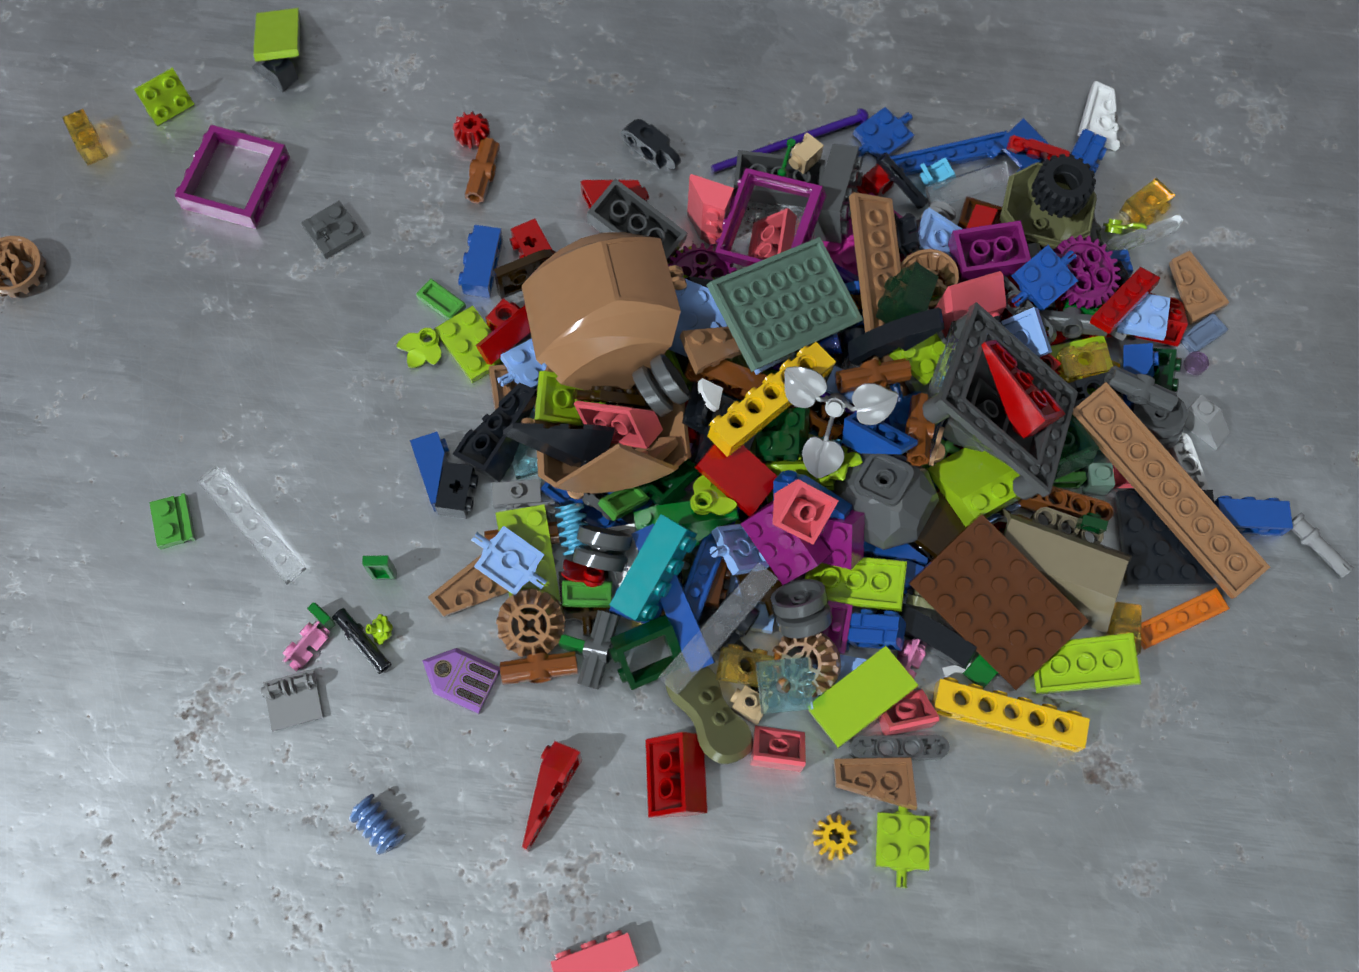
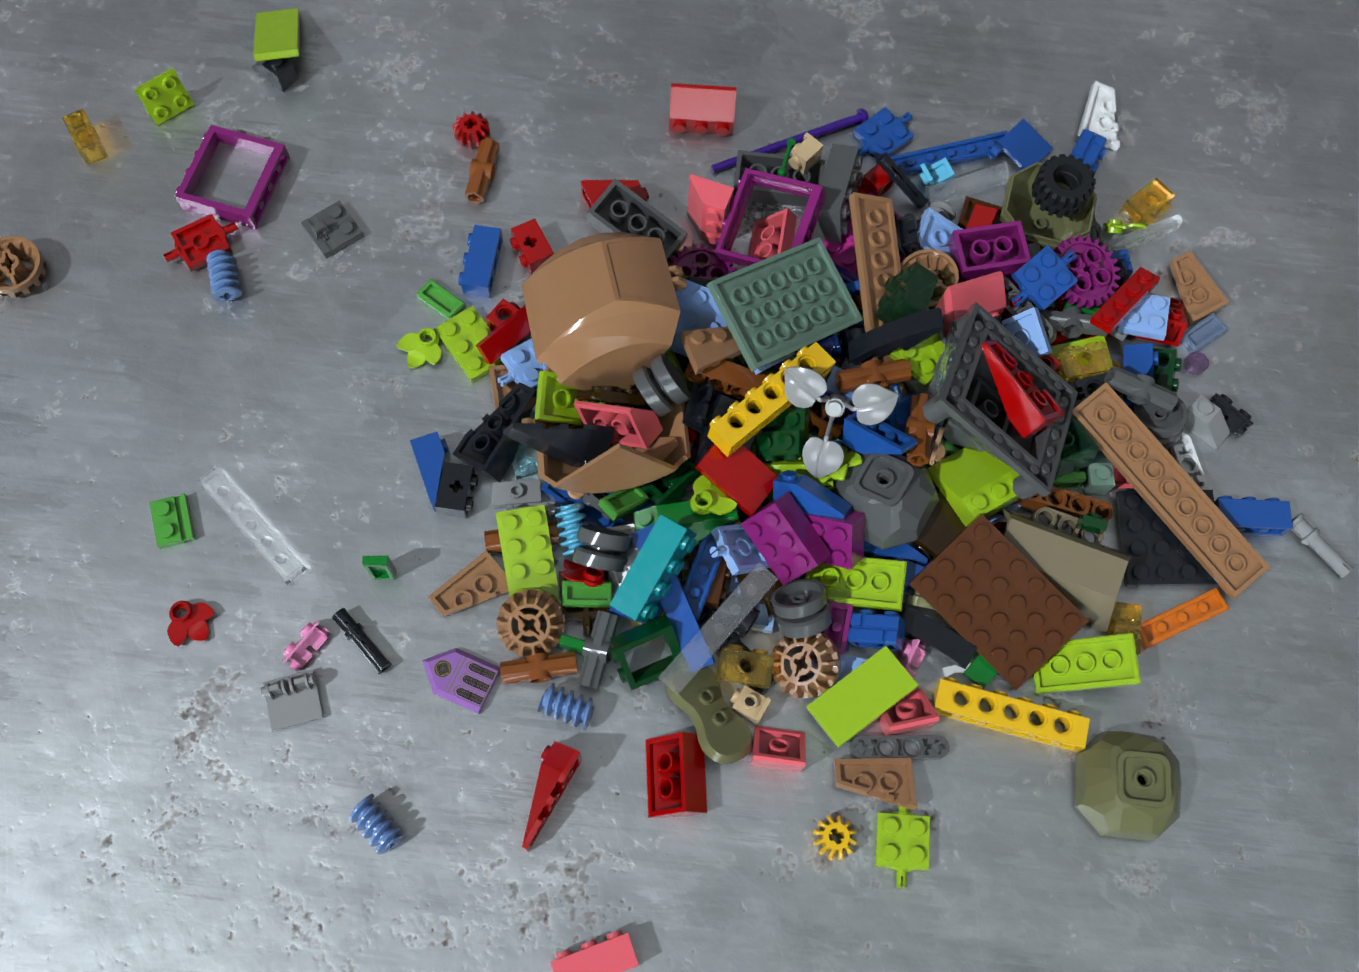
(191, 625): none -> red plate
(198, 240): none -> red plate
(223, 276): none -> medium blue piece
(321, 616): green tile -> none
(380, 629): lime plant -> none
(509, 560): light blue plate -> none
(511, 276): dark brown tile -> none
(567, 705): none -> medium blue piece
(650, 144): black piece -> none
(702, 109): none -> slope
(711, 394): white tile -> none
(800, 680): clear light blue piece -> none
(802, 510): coral slope -> none
(1034, 148): red hinge -> none
(1110, 788): none -> olive rock
(1236, 418): none -> black hinge

